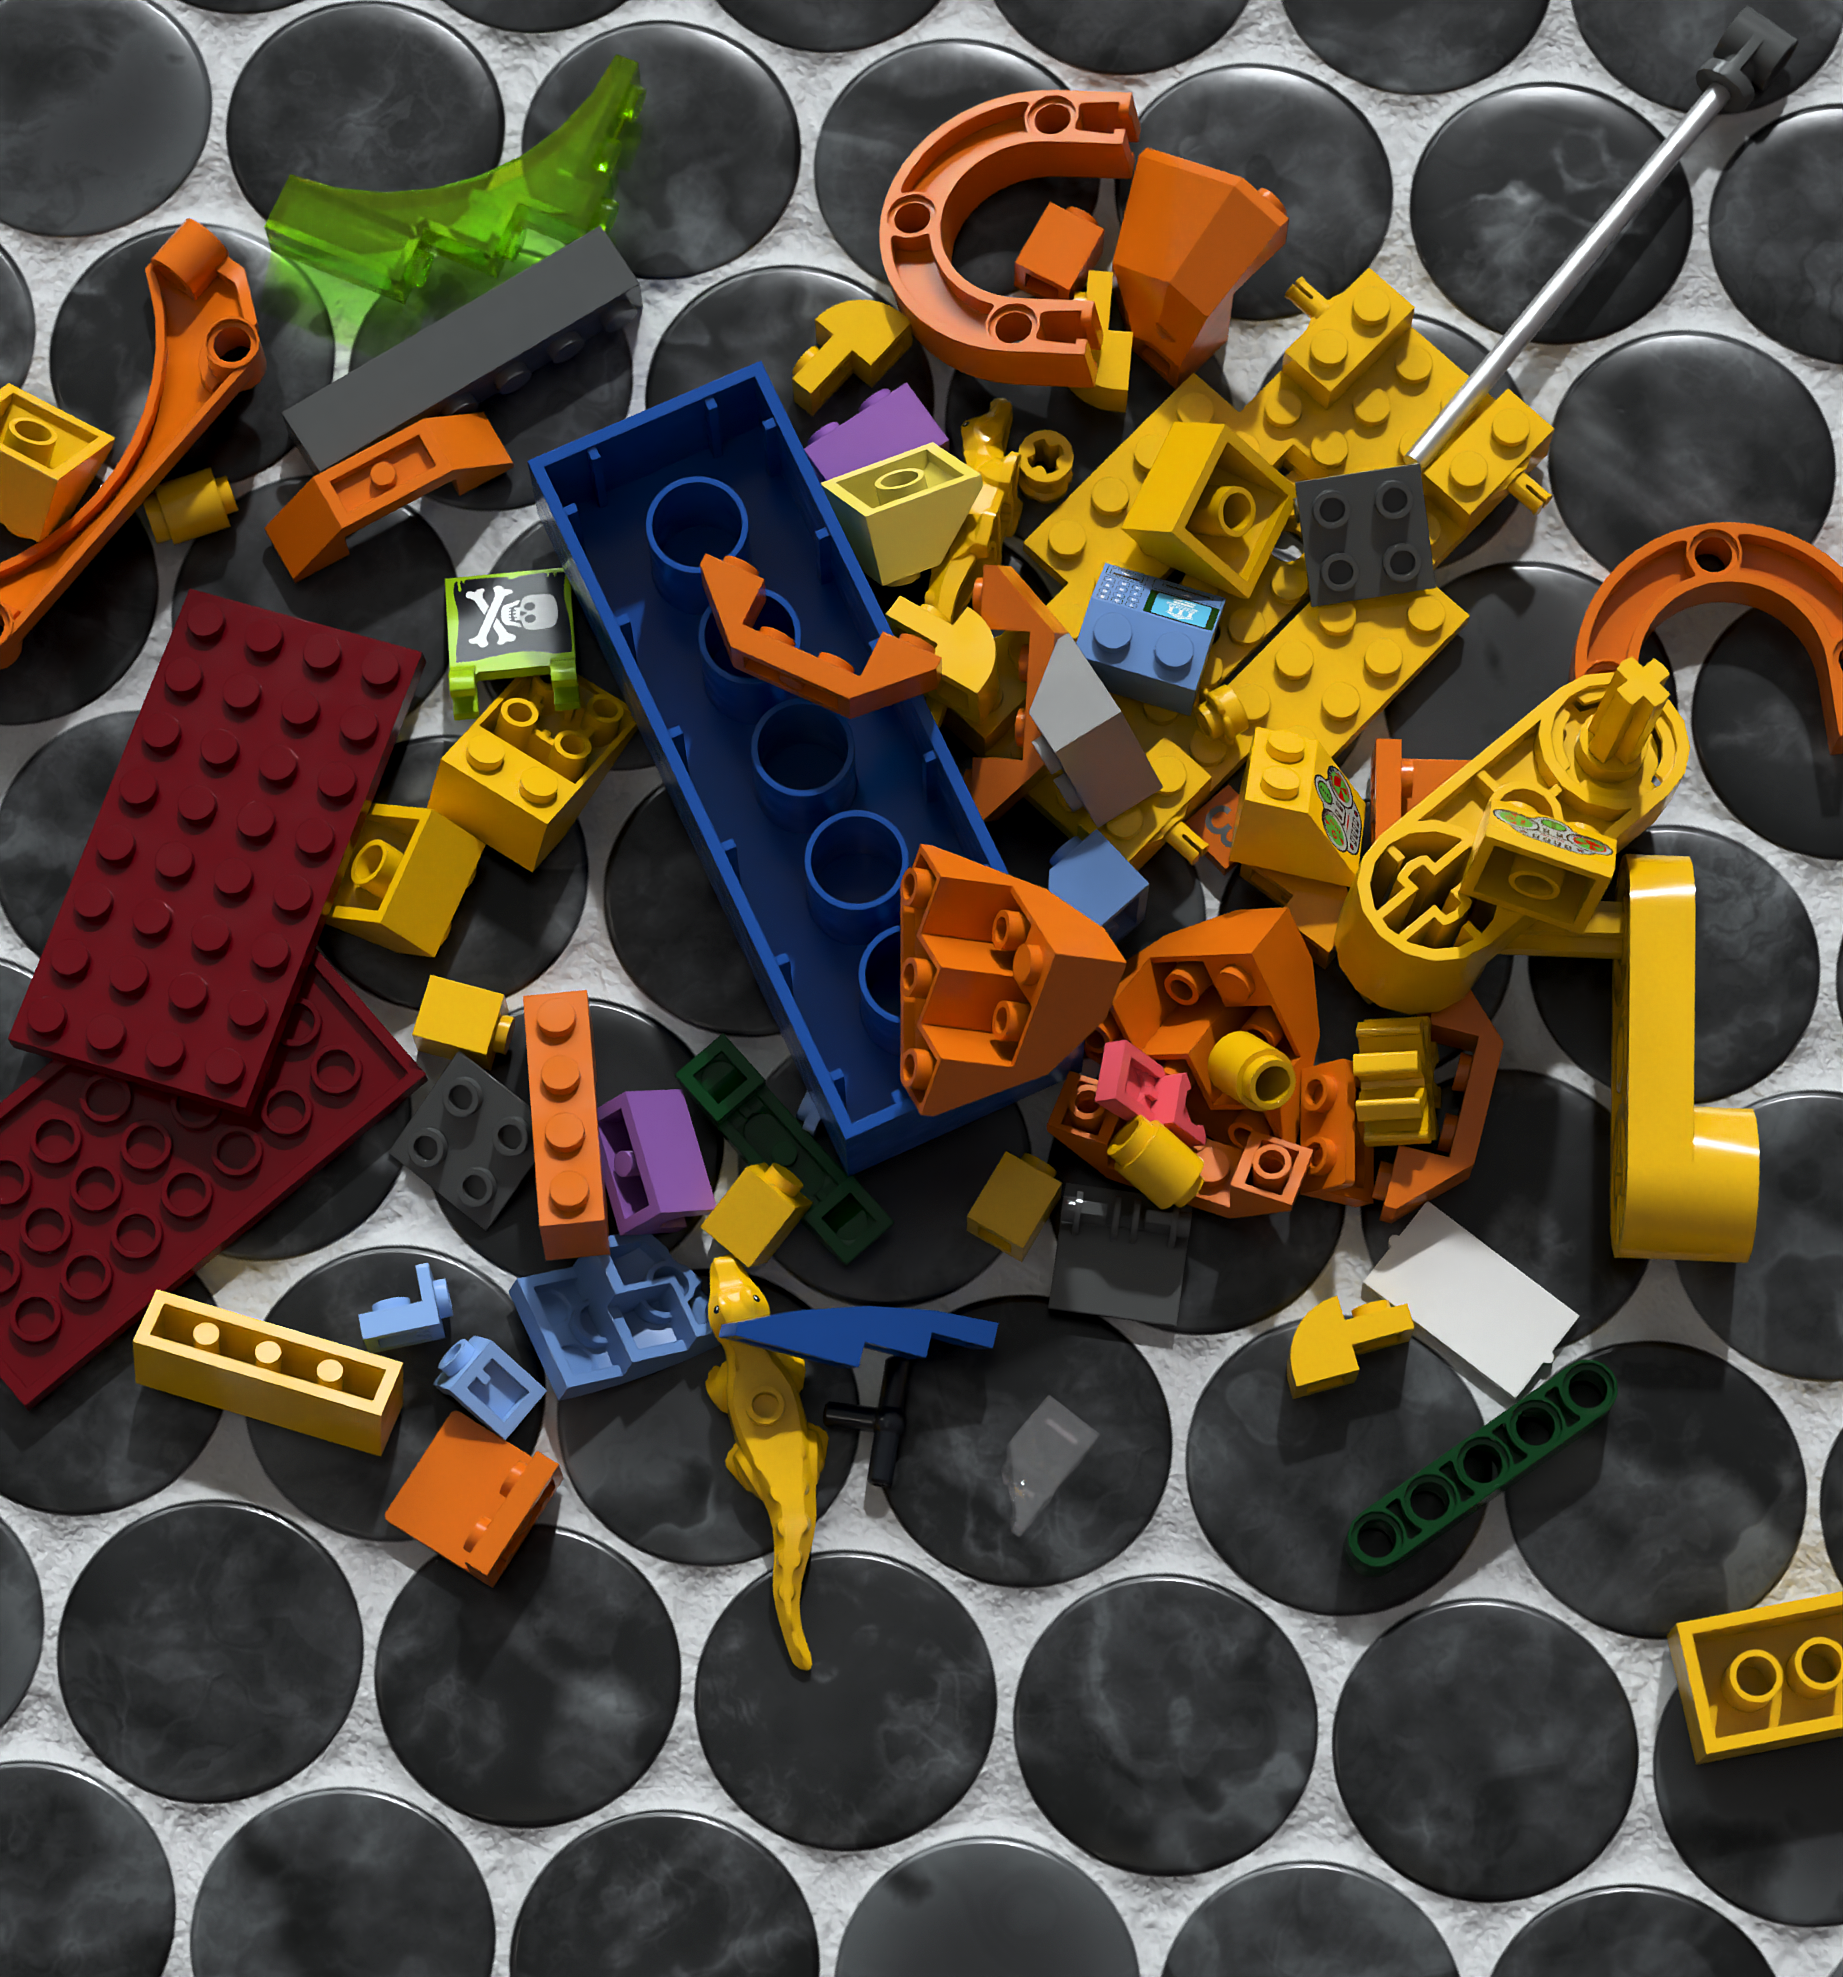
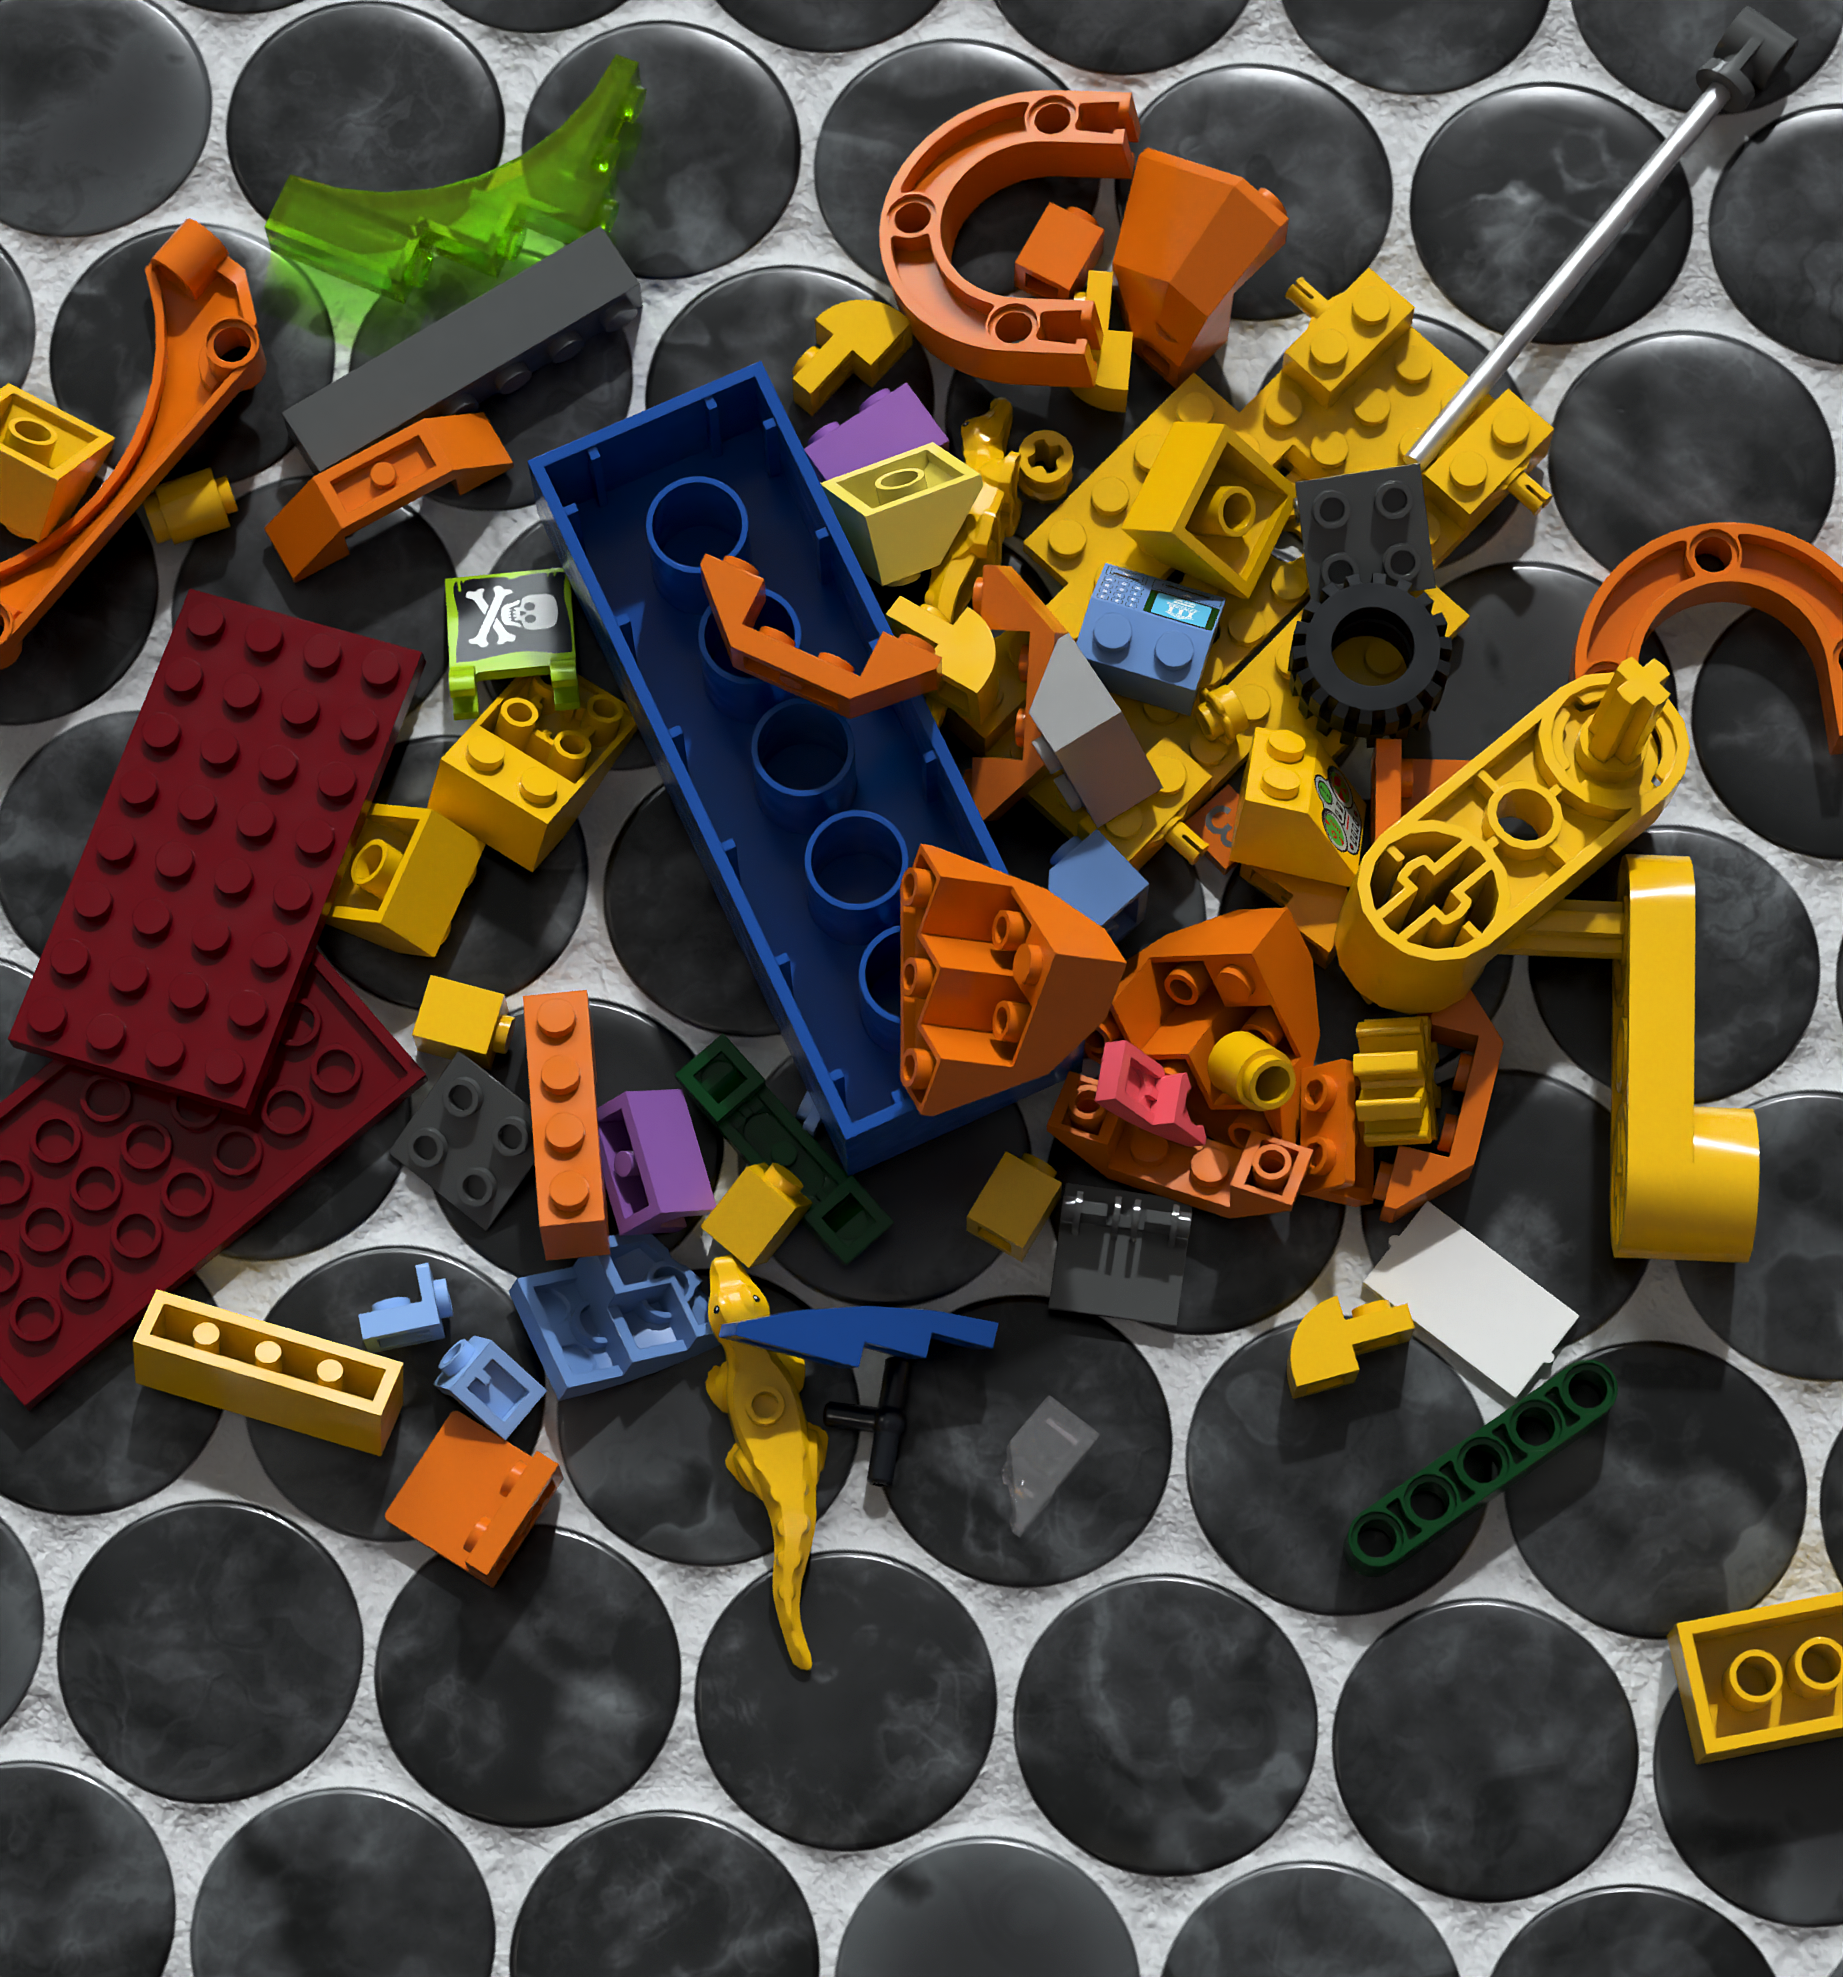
(1156, 1162): yellow brick -> none
(1381, 613): none -> black tyre
(1539, 865): yellow slope -> none

